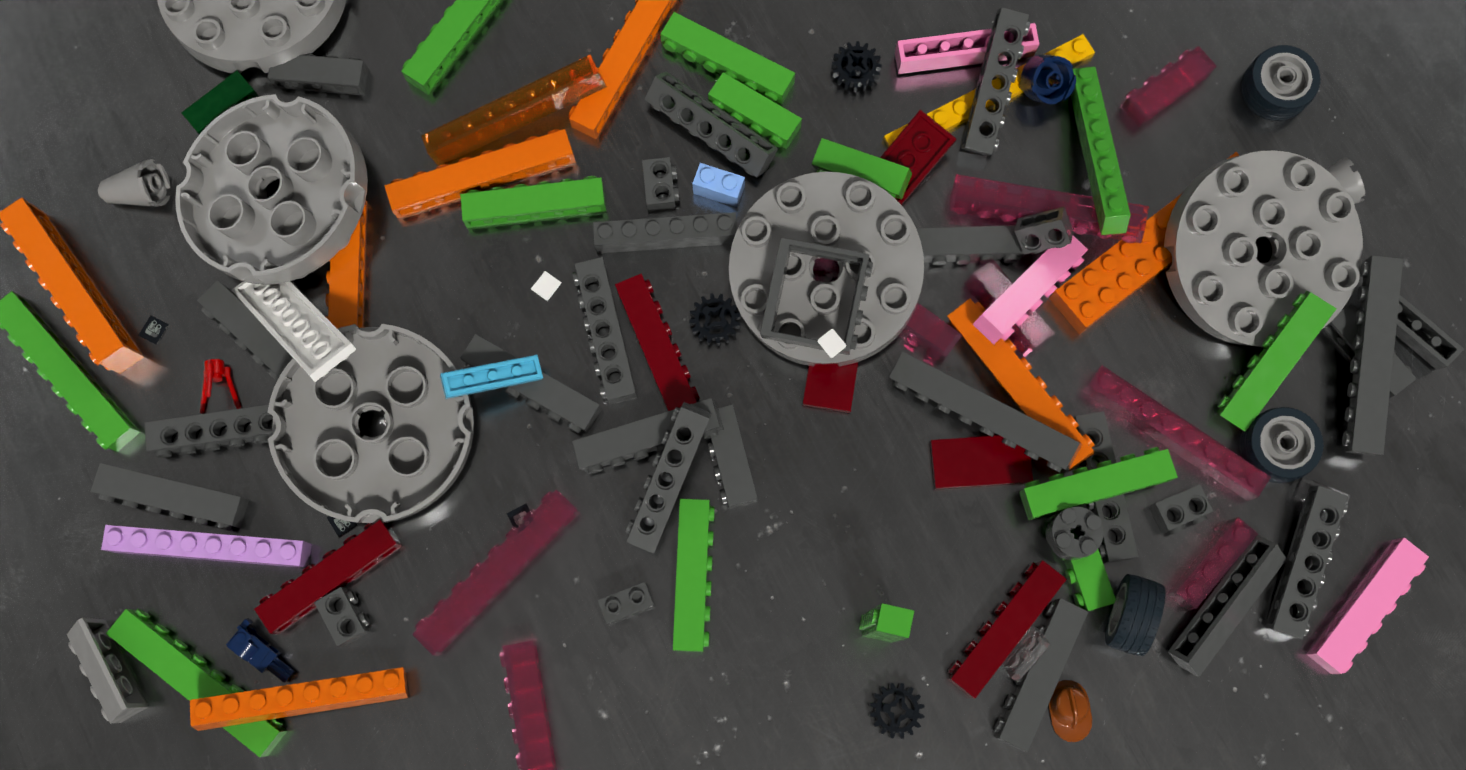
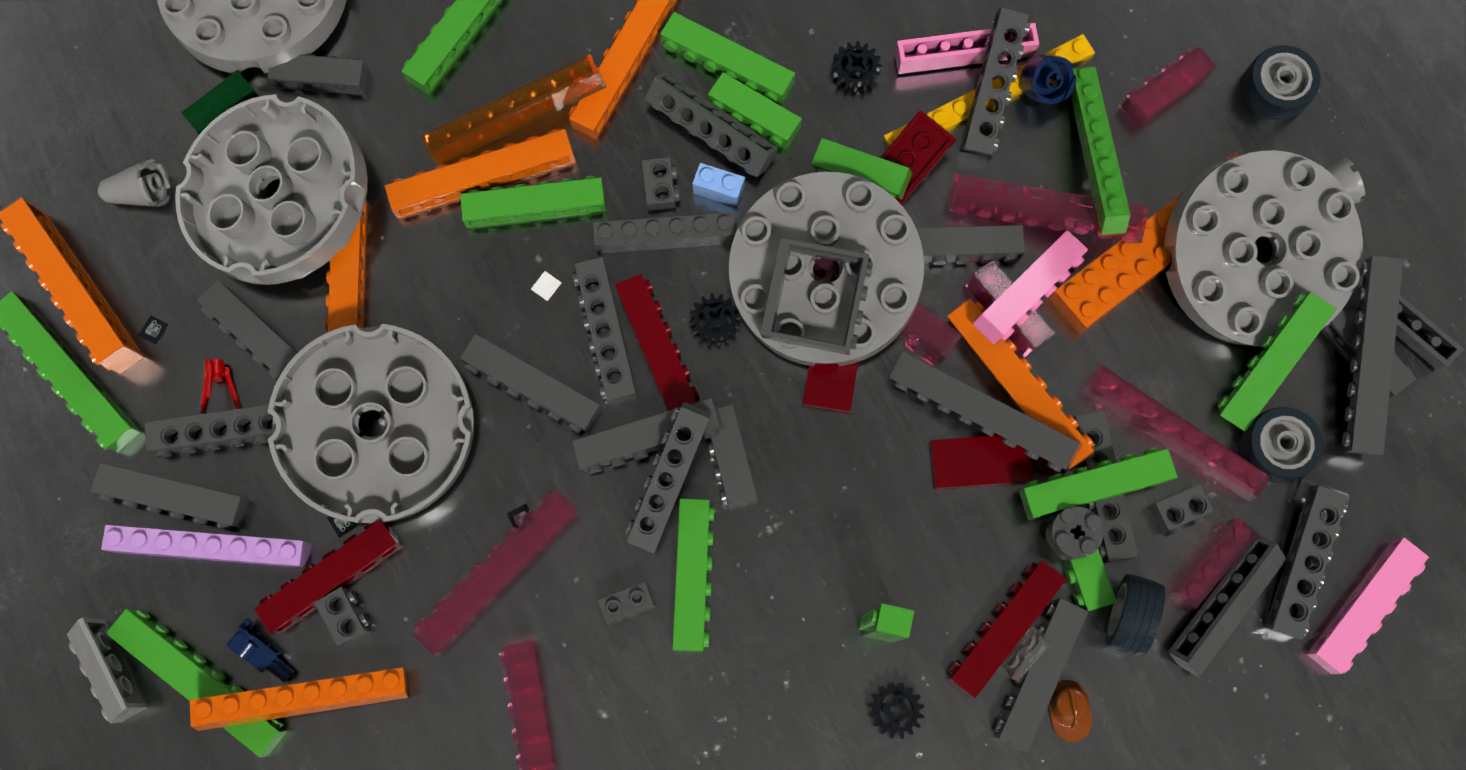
(296, 326): white plate -> none
(491, 376): medium azure tile -> none
(831, 343): white sticker -> none
(1042, 227): dark grey brick -> none

